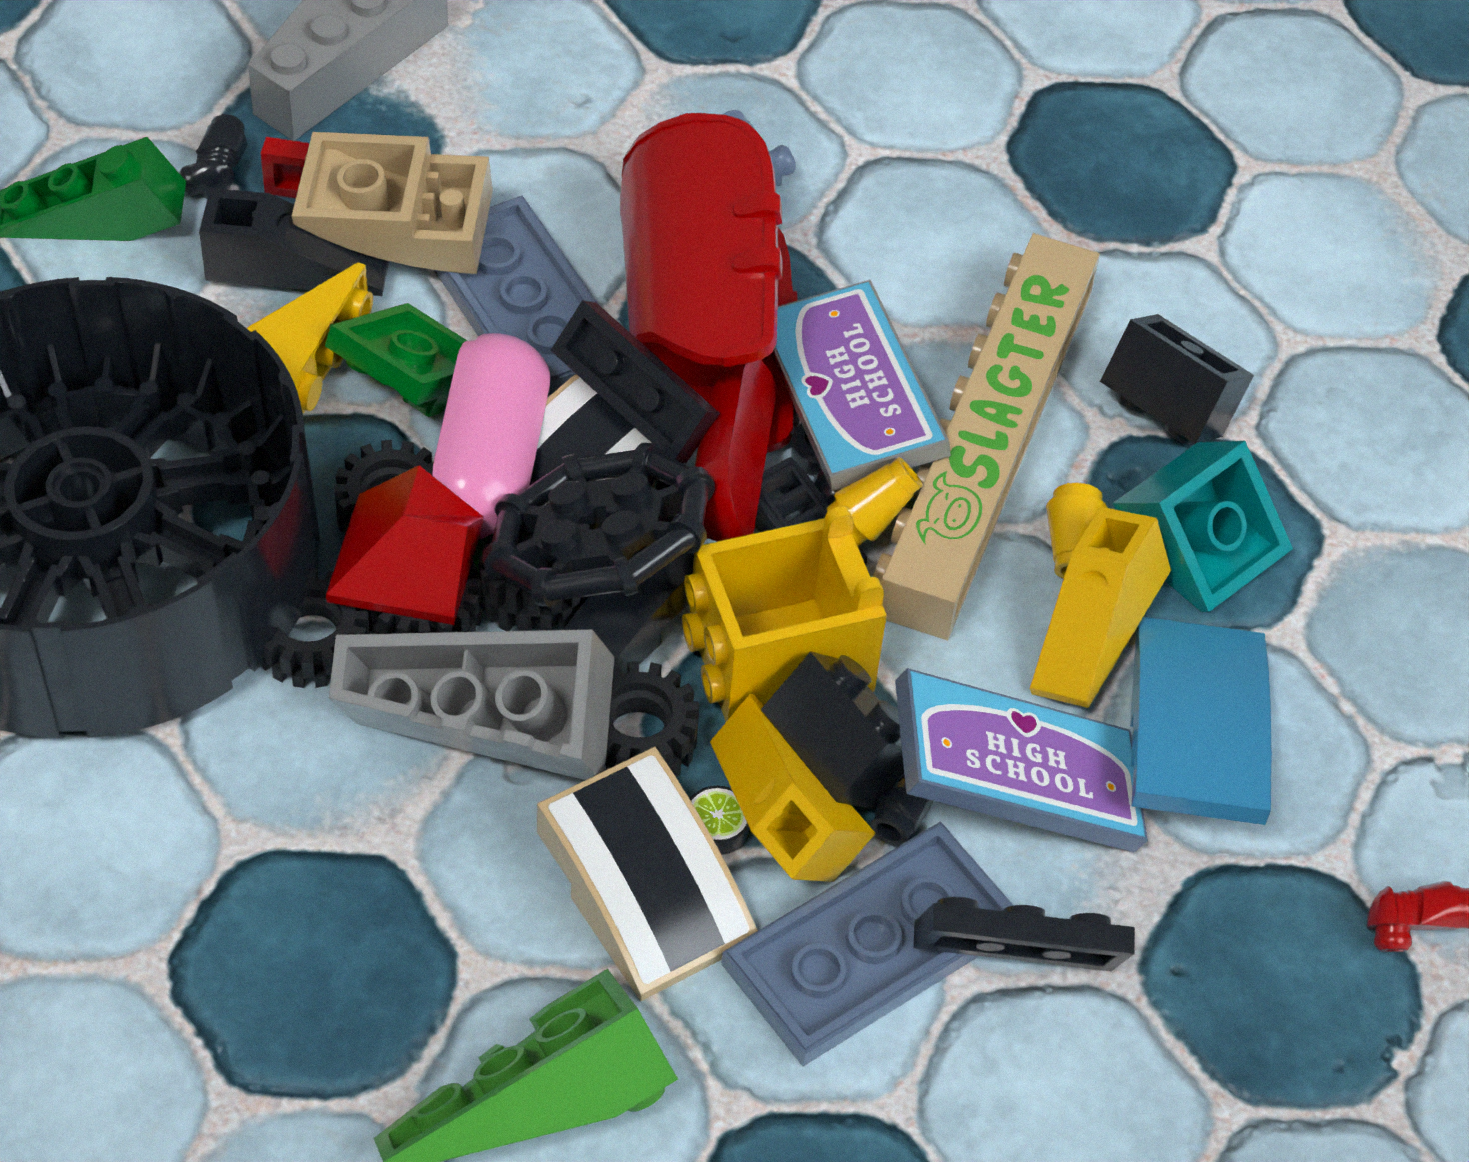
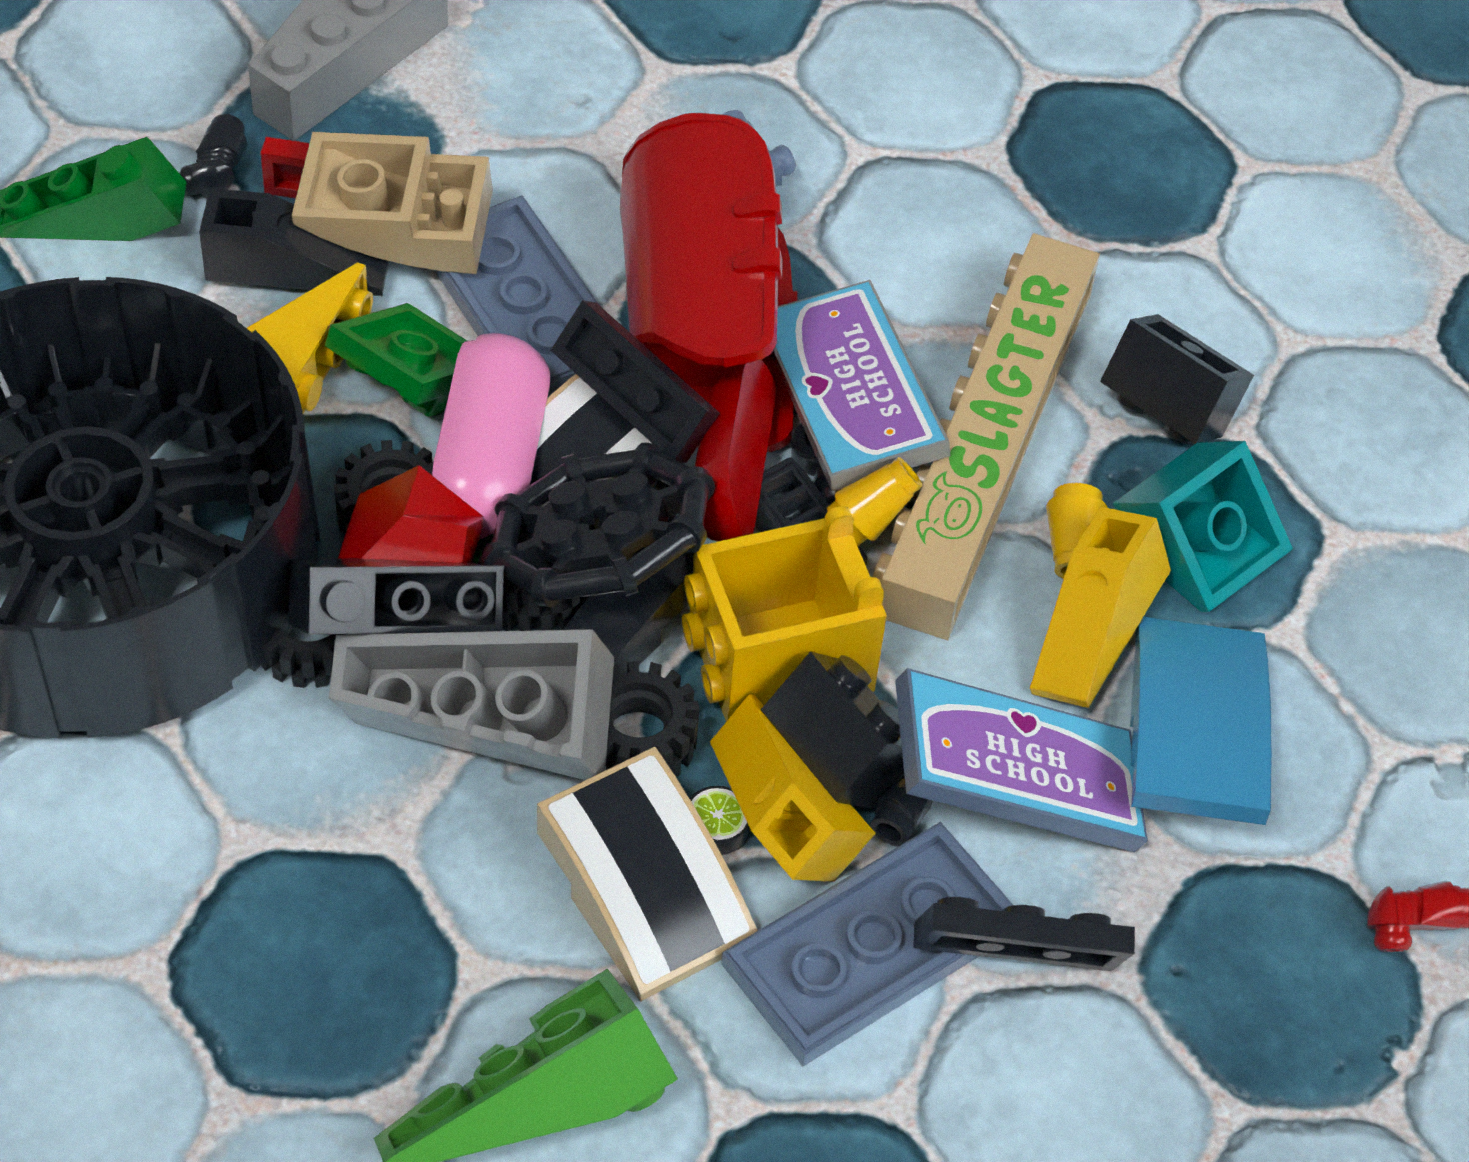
(393, 596): none -> black slope

